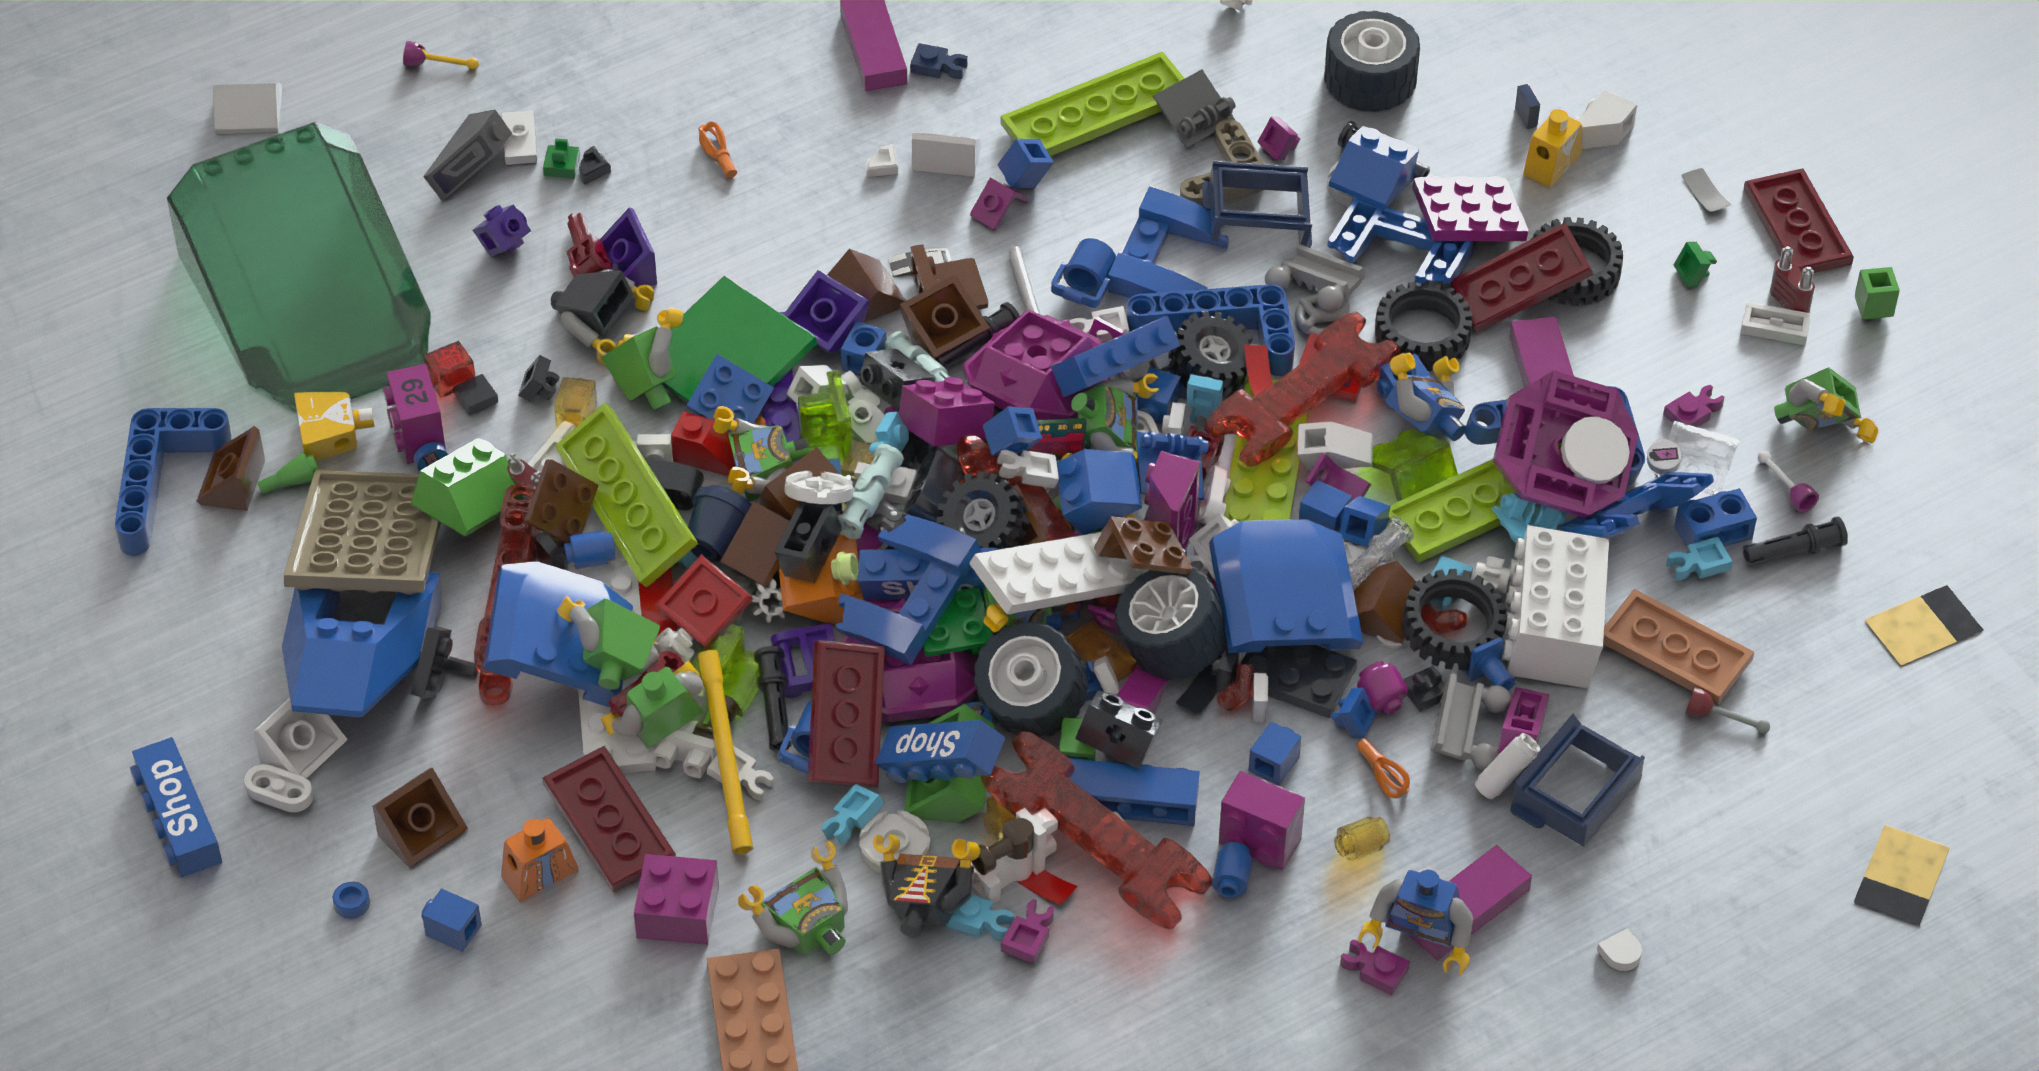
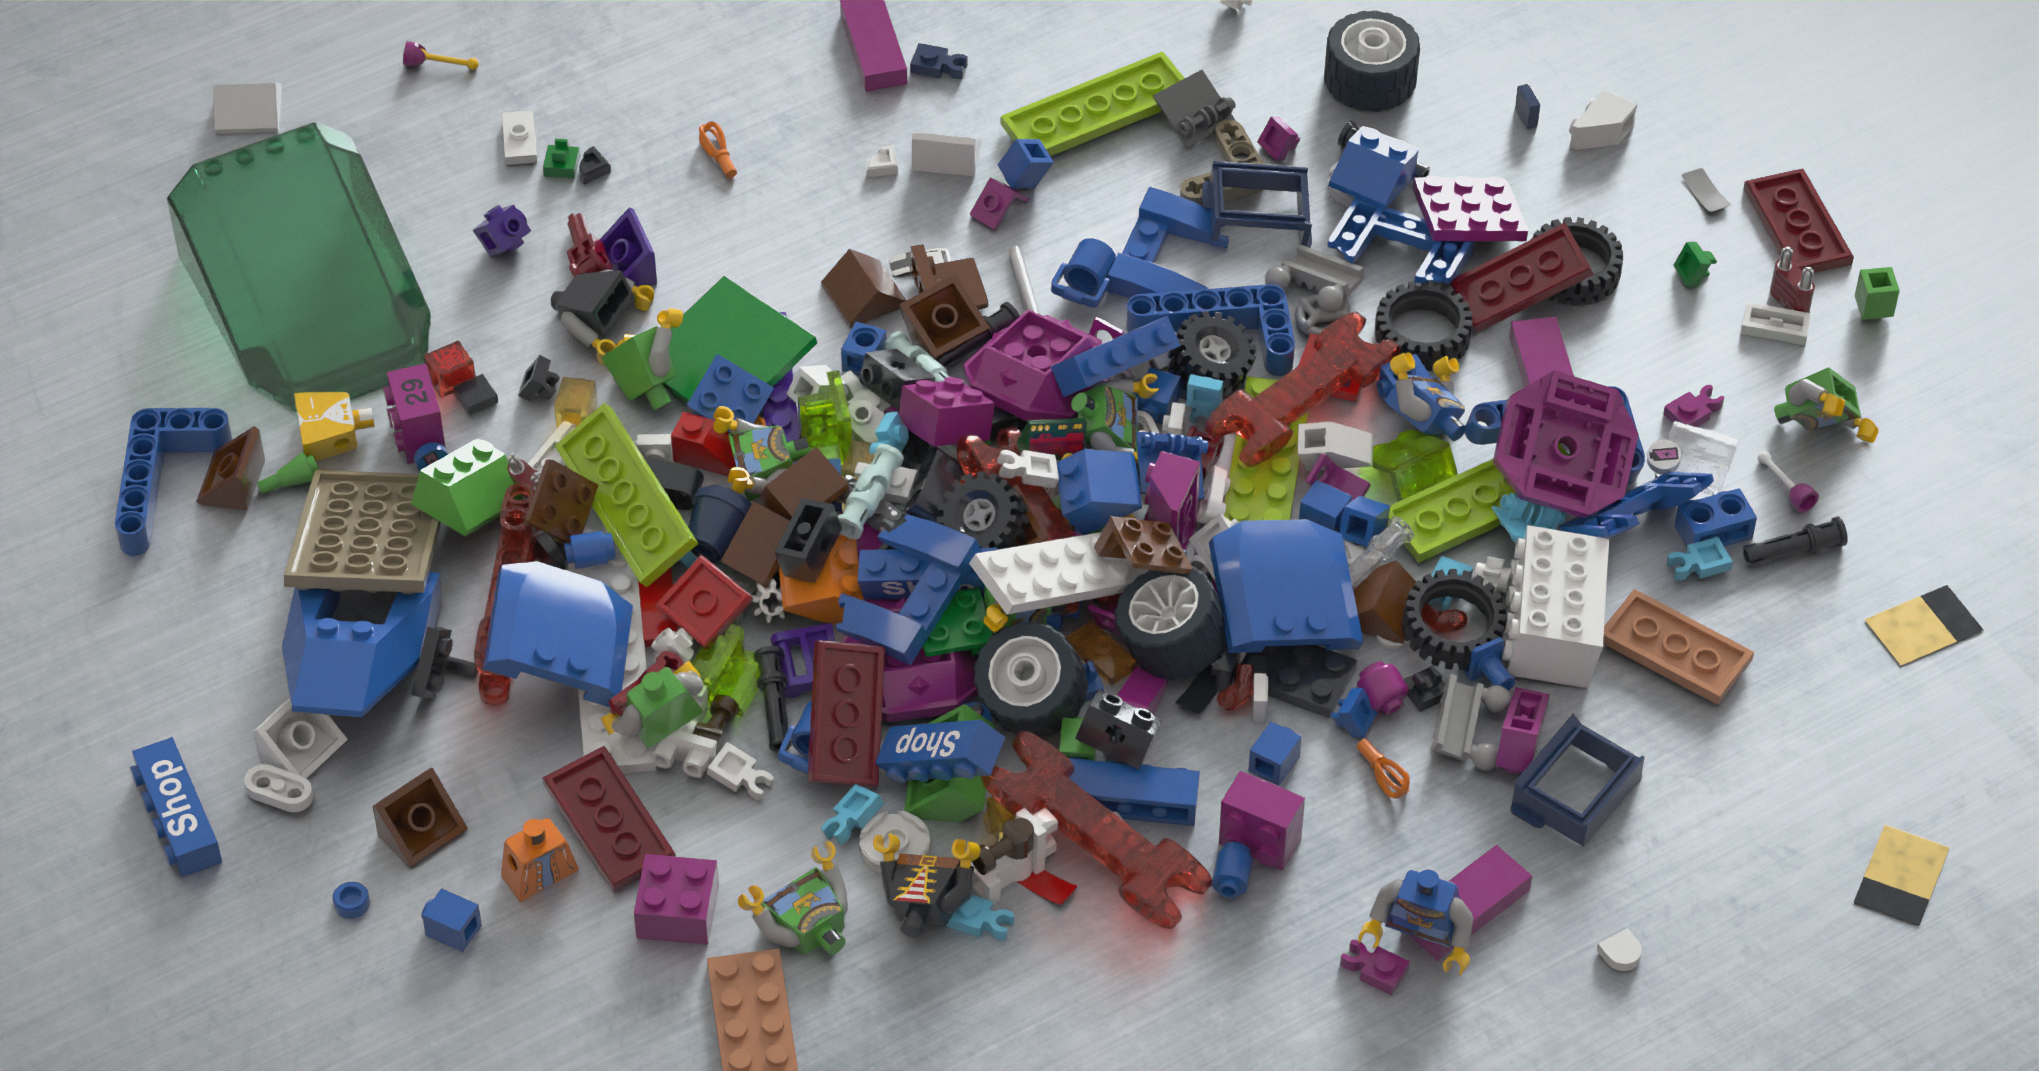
(467, 151): dark grey slope -> none
(613, 639): bright green torso -> none
(737, 821): yellow piece -> none
(827, 311): dark purple slope -> none
(827, 489): white tile -> none
(845, 567): yellowish green plate -> none
(1012, 430): blue brick -> none
(1028, 936): magenta plate -> none
(1106, 675): white tile -> none
(1114, 316): white plate -> none
(1257, 368): red sticker -> none
(1361, 838): clear yellow brick -> none
(1507, 766): white piece -> none
(1560, 141): yellow torso -> none
(1595, 450): white tile -> none
(1702, 704): hinge -> none

